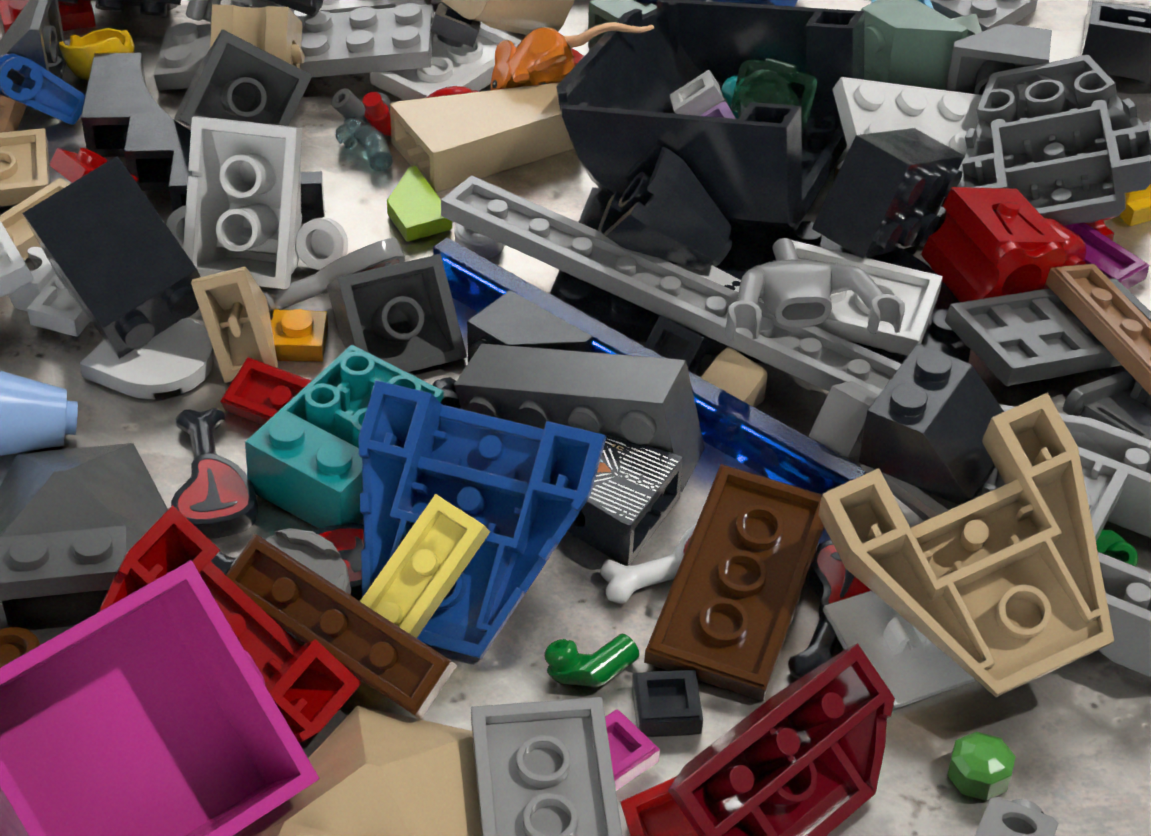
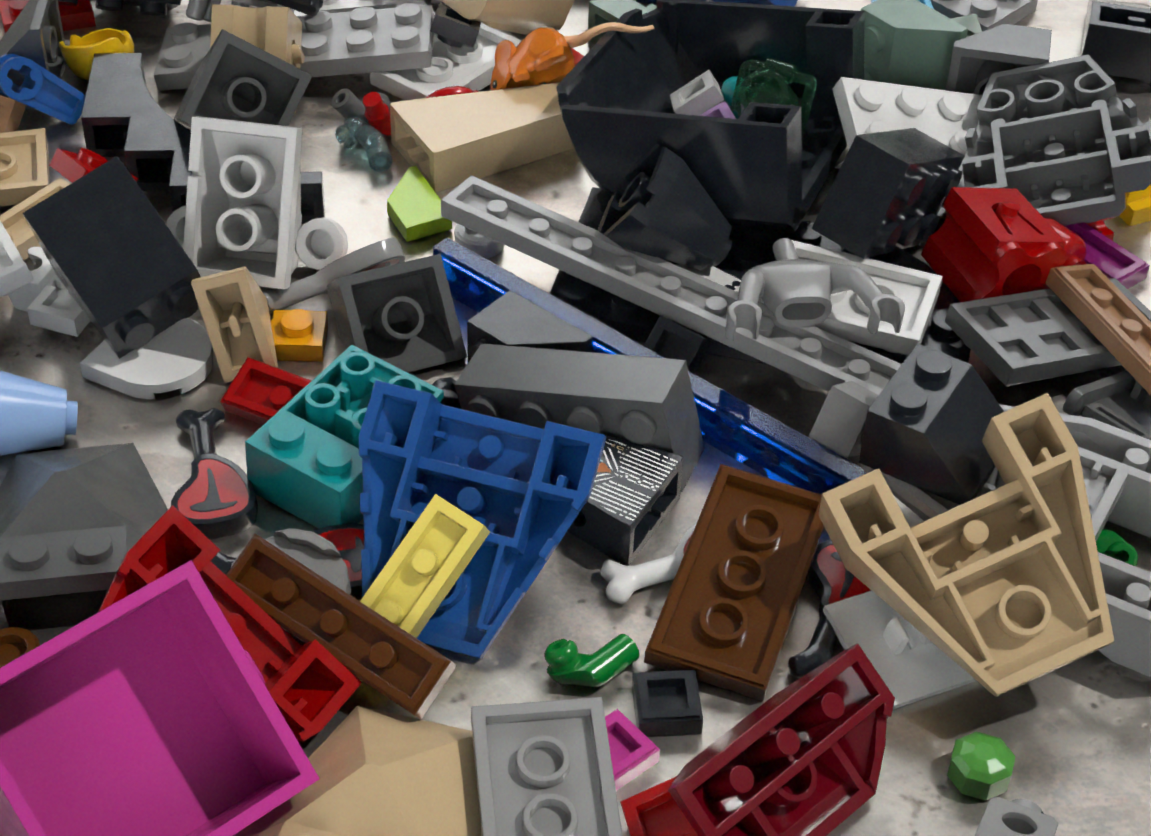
(738, 376): tan slope -> none

